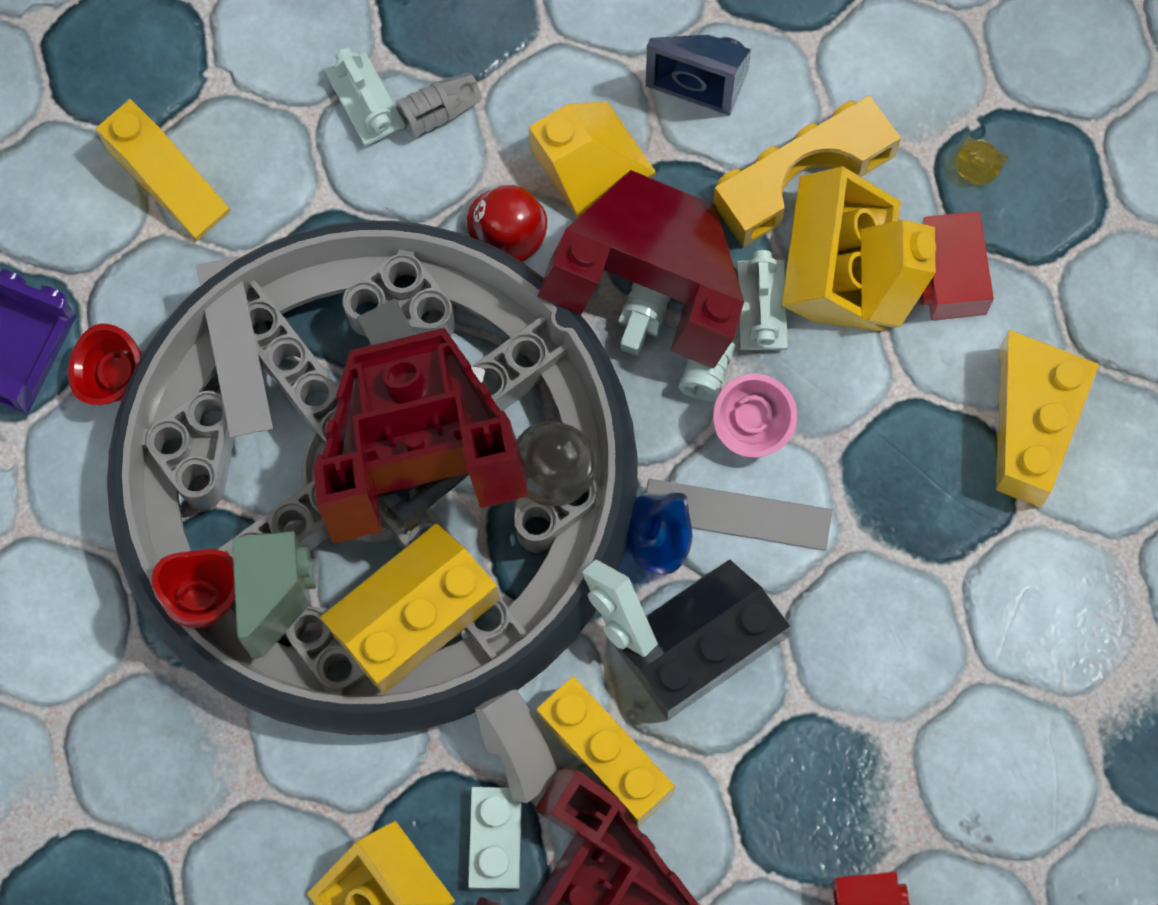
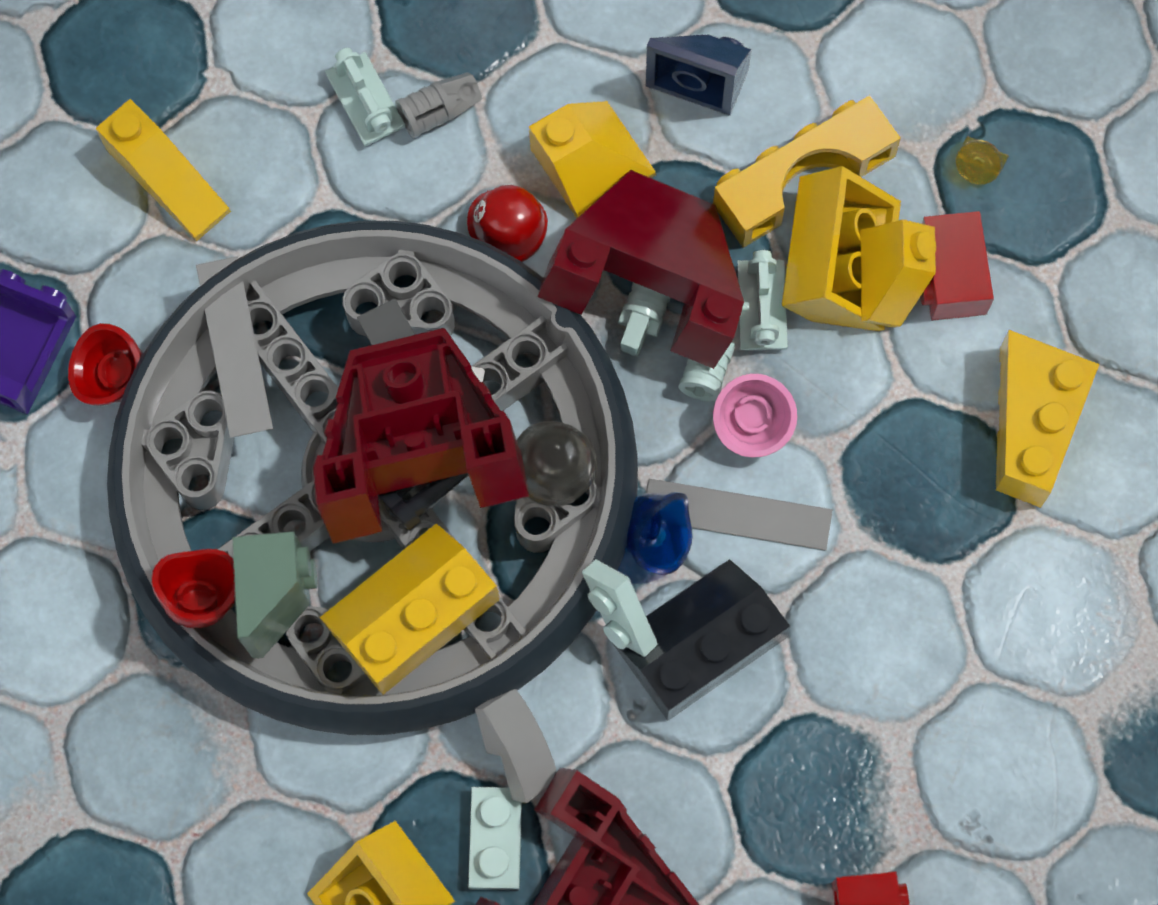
(606, 750): yellow arch -> none

